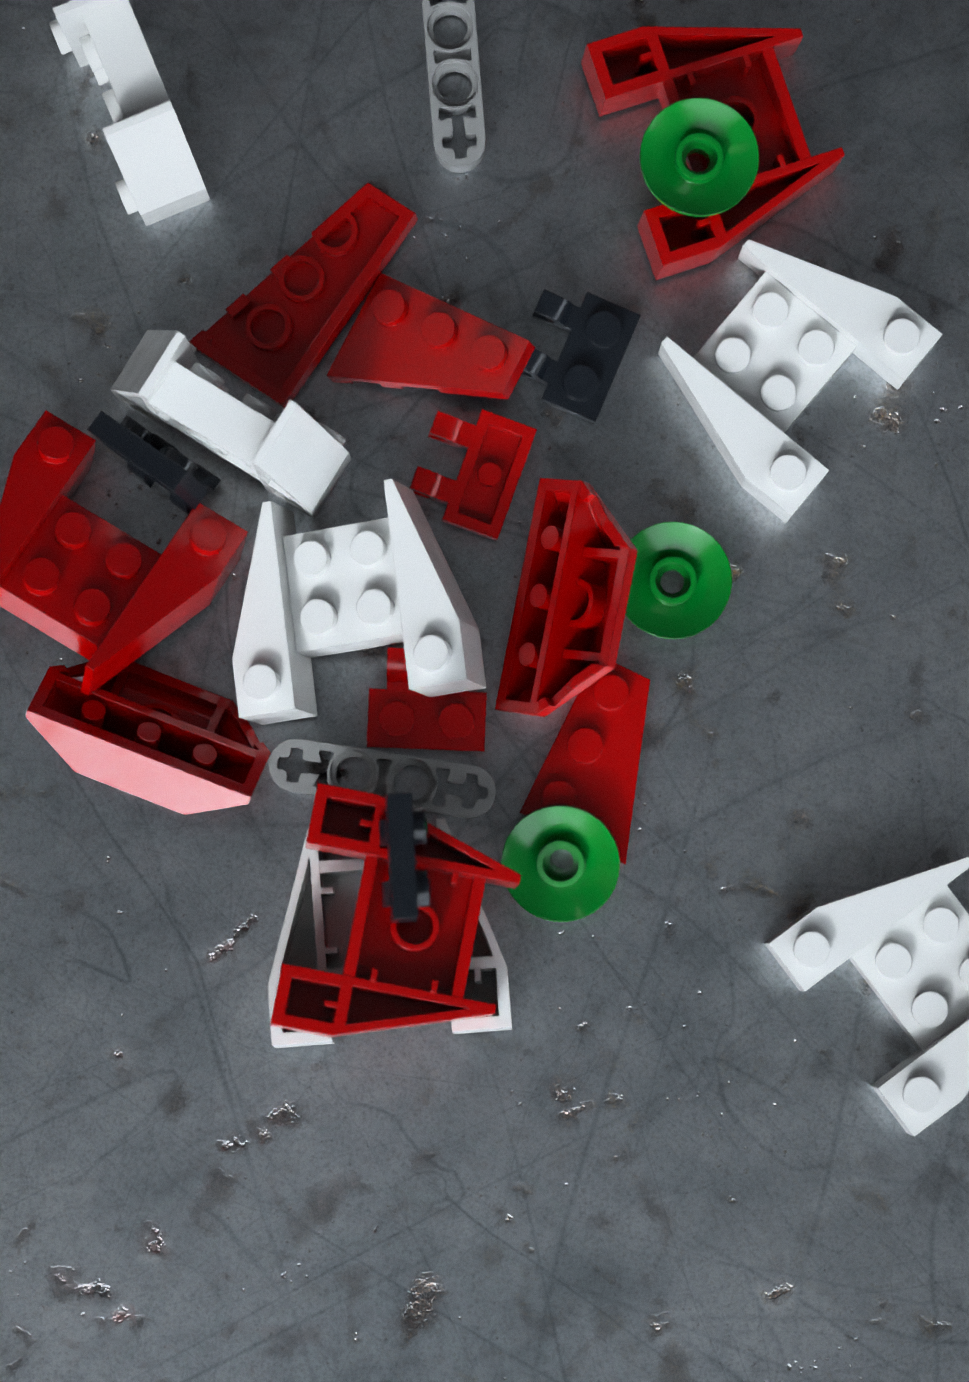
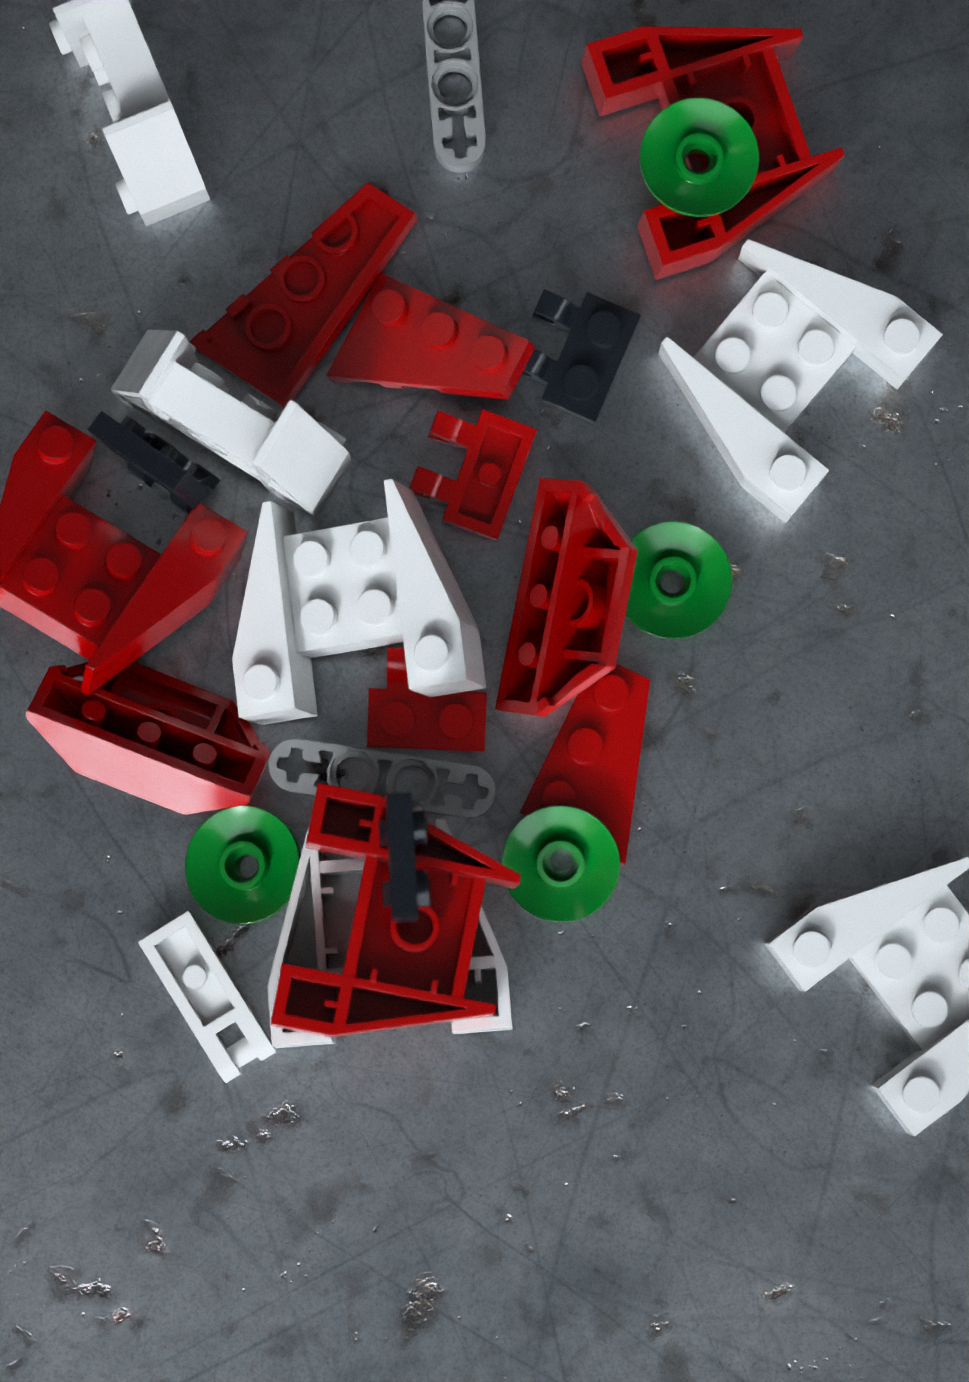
(205, 994): none -> white plate
(216, 859): none -> green dish

